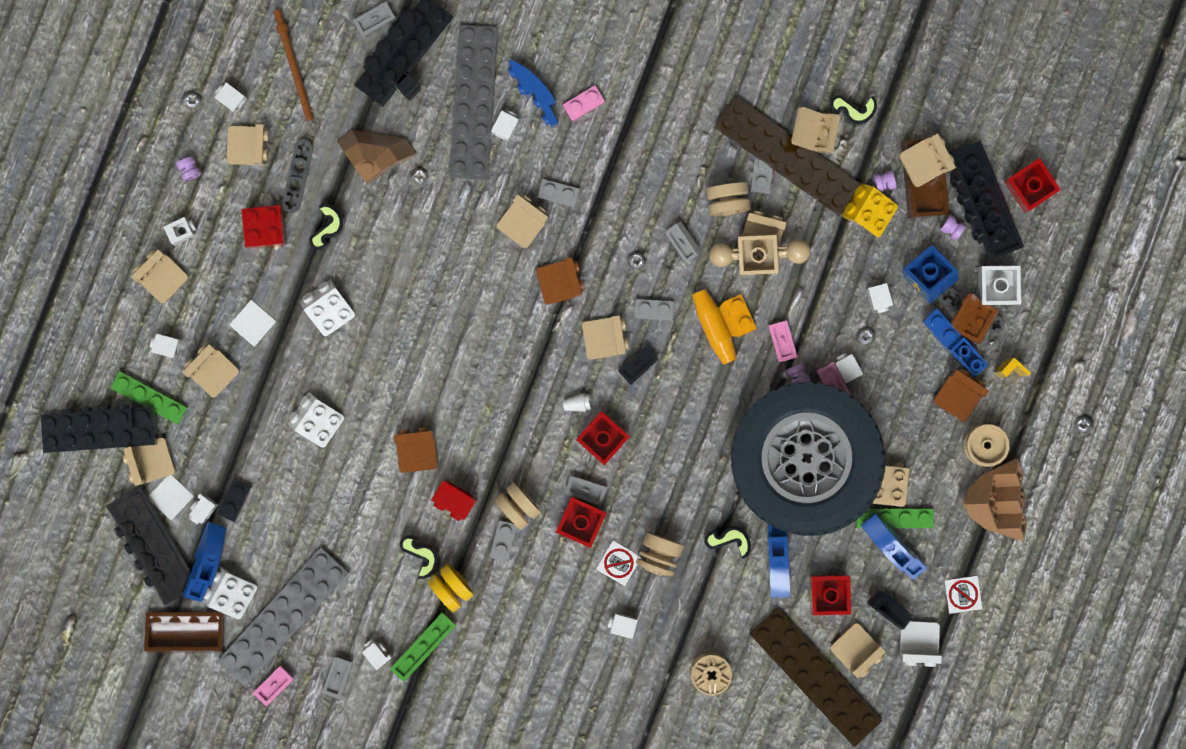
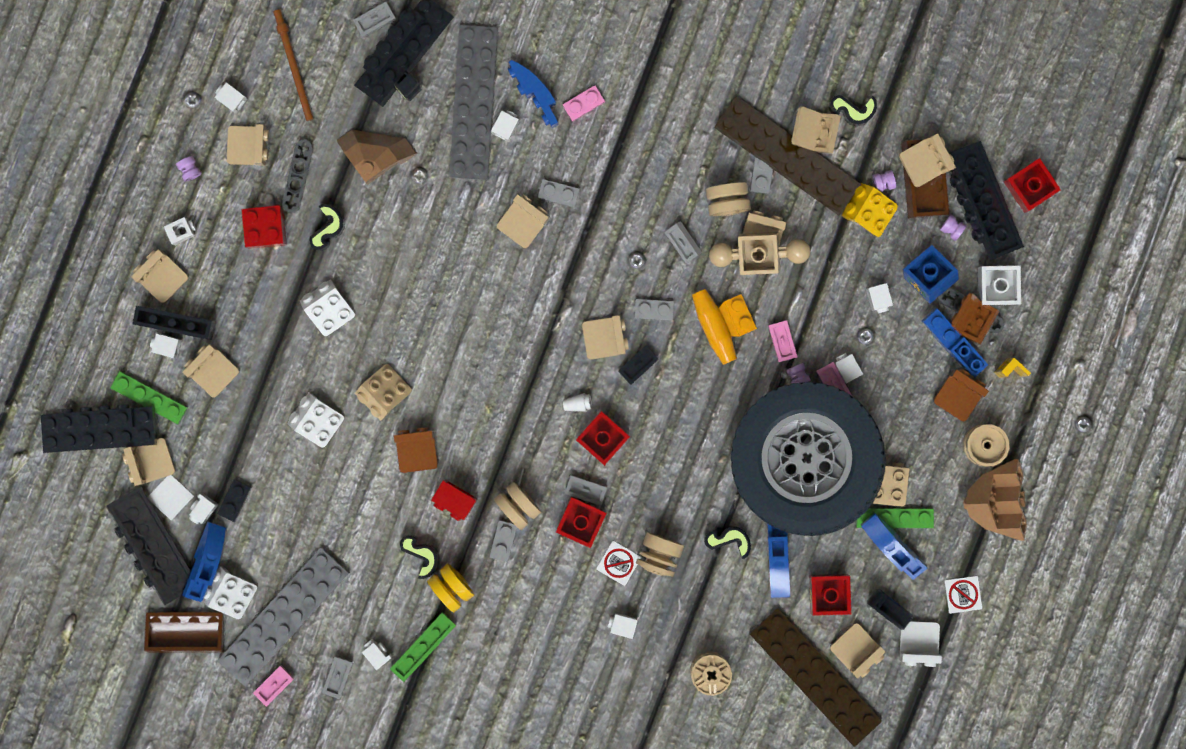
(174, 322): none -> black brick
(252, 323): white sticker -> none
(383, 391): none -> tan bracket
(560, 281): dark orange bracket -> none

